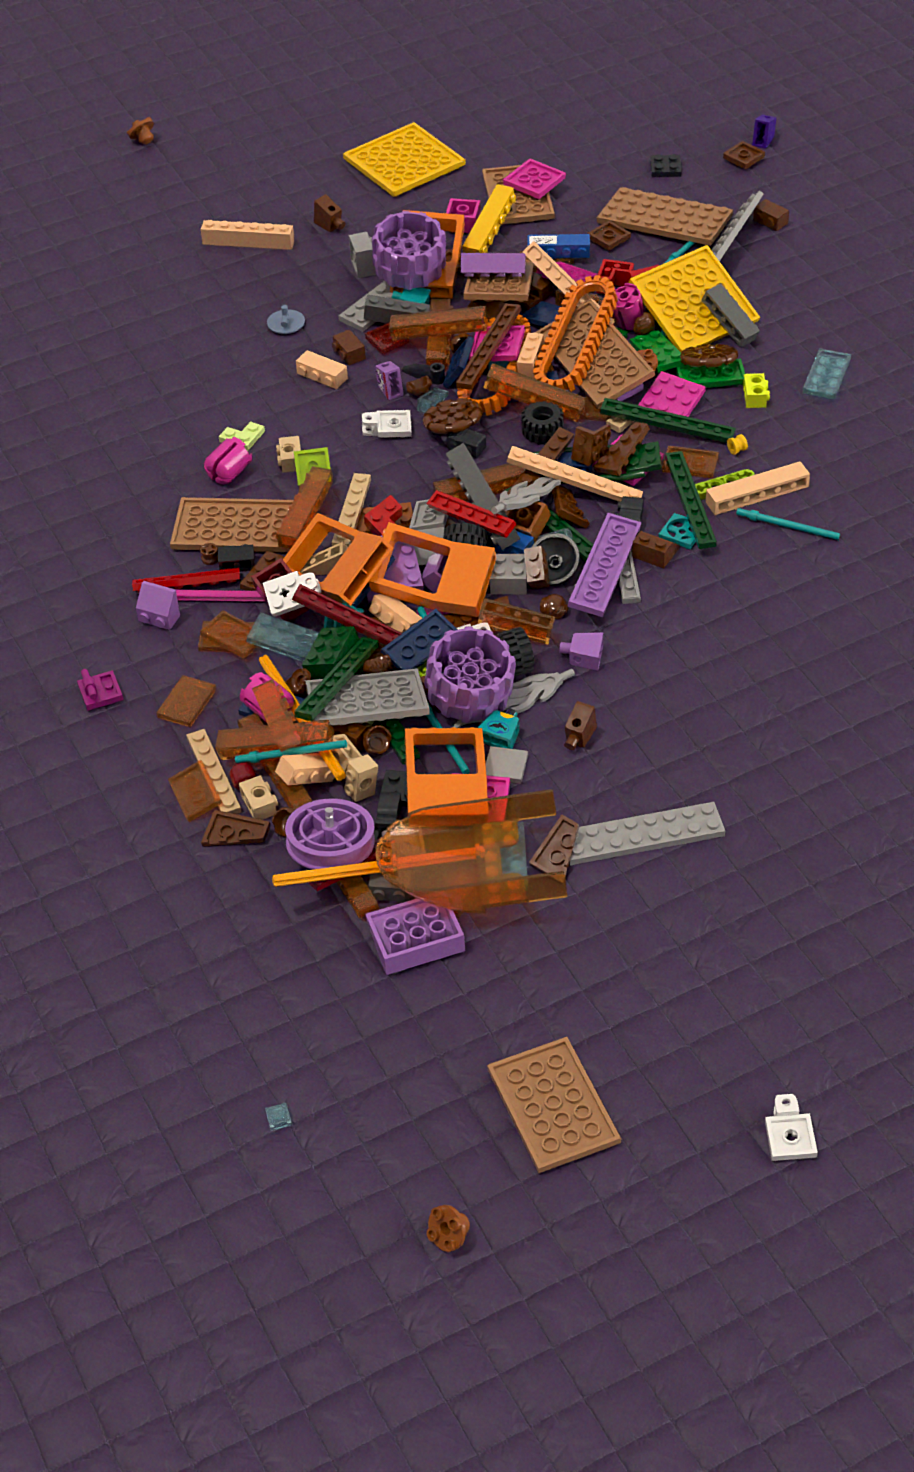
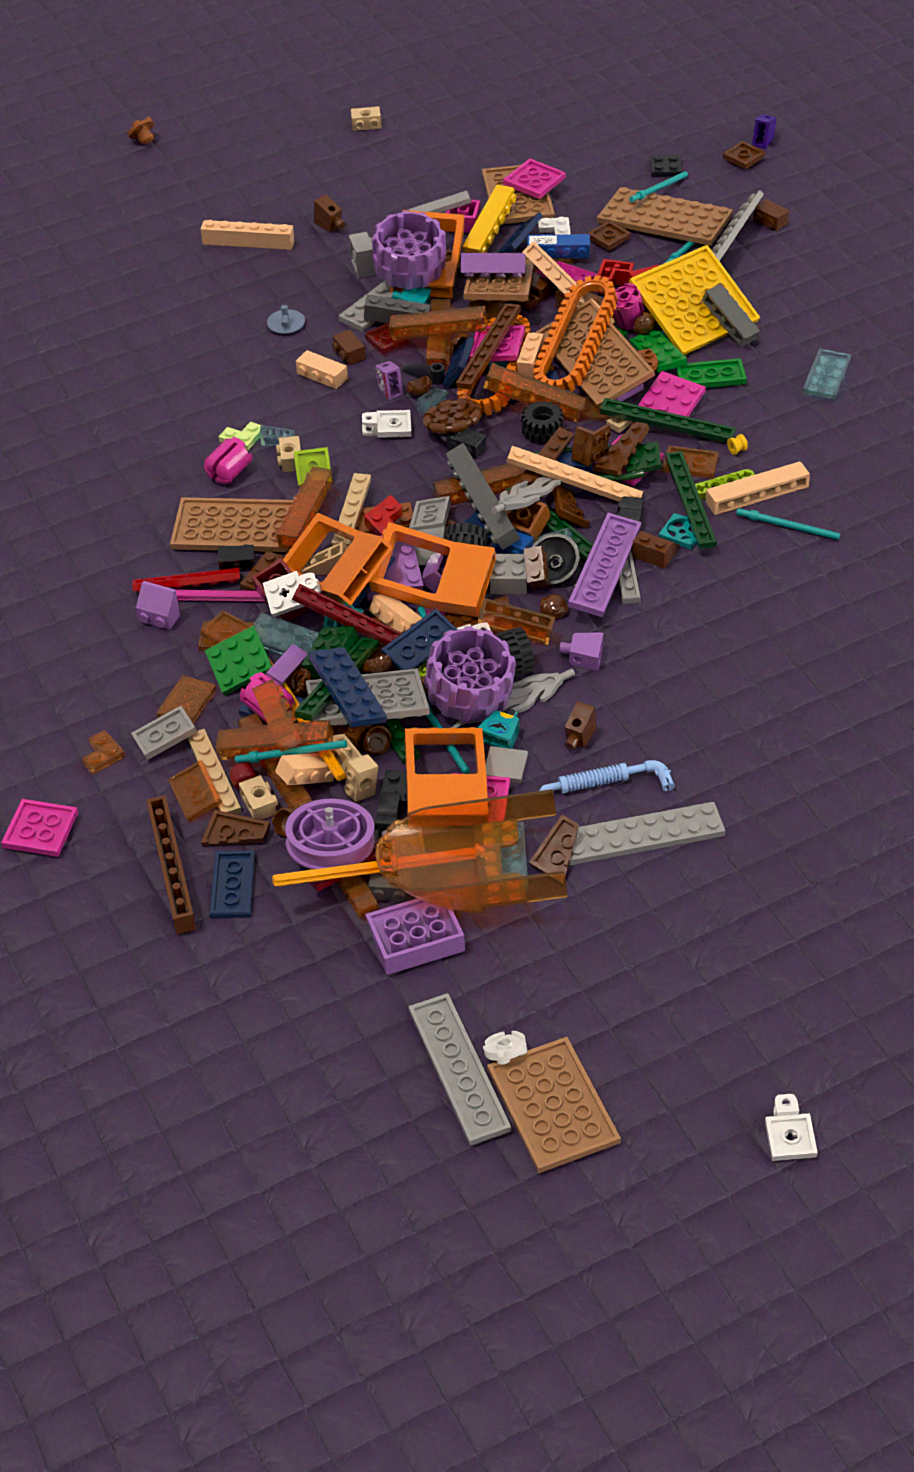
(39, 827): none -> dark pink plate
(99, 689): magenta plate -> none
(106, 752): none -> clear orange plate
(164, 732): none -> light grey plate
(171, 865): none -> reddish brown brick
(209, 553): reddish brown wheel -> none
(232, 884): none -> dark blue tile
(238, 660): none -> green plate
(271, 435): none -> clear light blue slope
(278, 1116): clear light blue plate -> none
(287, 664): none -> medium lavender tile
(347, 687): none -> dark blue plate
(366, 118): none -> tan brick
(404, 159): yellow plate -> none
(445, 203): none -> light grey tile
(447, 1228): dark orange plate -> none
(459, 1069): none -> light grey plate
(471, 513): red plate -> none
(505, 1047): none -> white plate
(519, 235): none -> dark blue tile
(542, 313): dark blue tile -> none
(556, 225): none -> white plate
(610, 775): none -> light blue piece
(643, 193): none -> teal bar
(708, 355): reddish brown plate -> none
(755, 390): neon yellow brick -> none

